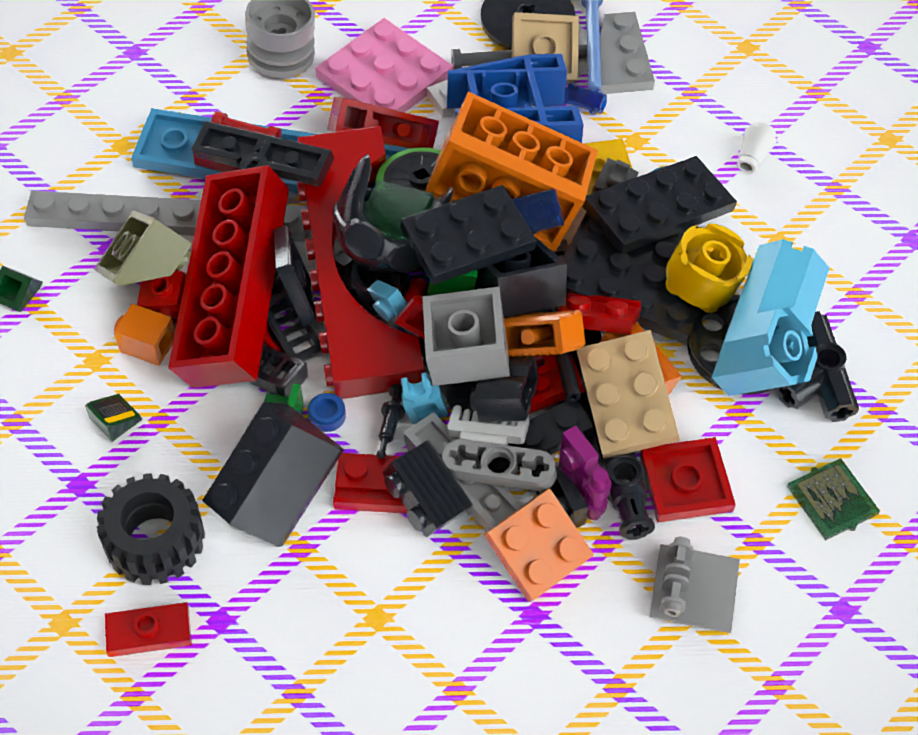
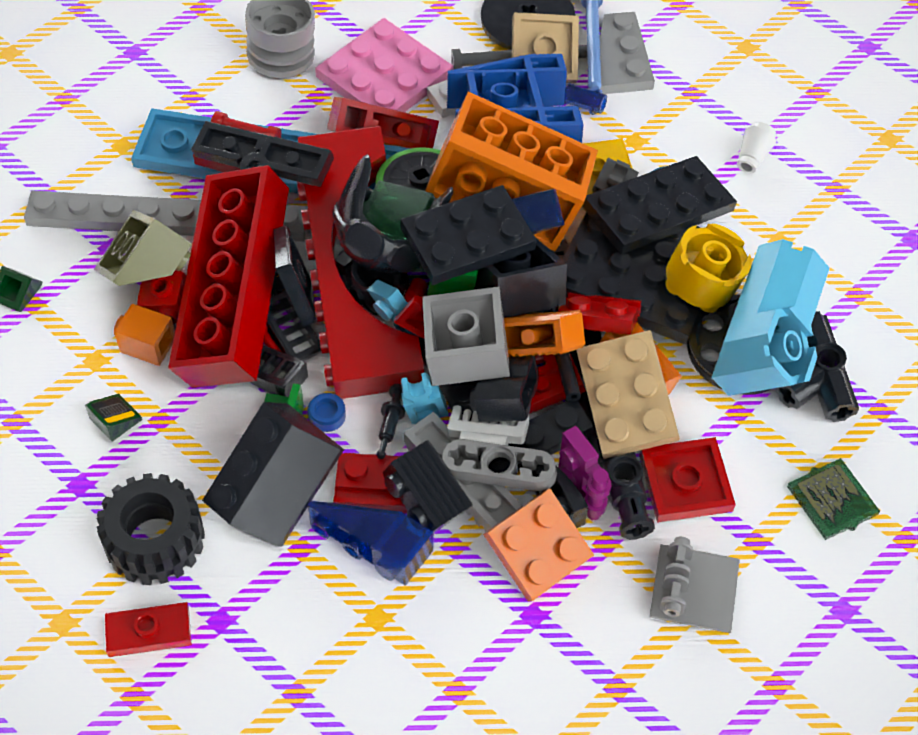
(380, 536): none -> clear blue slope

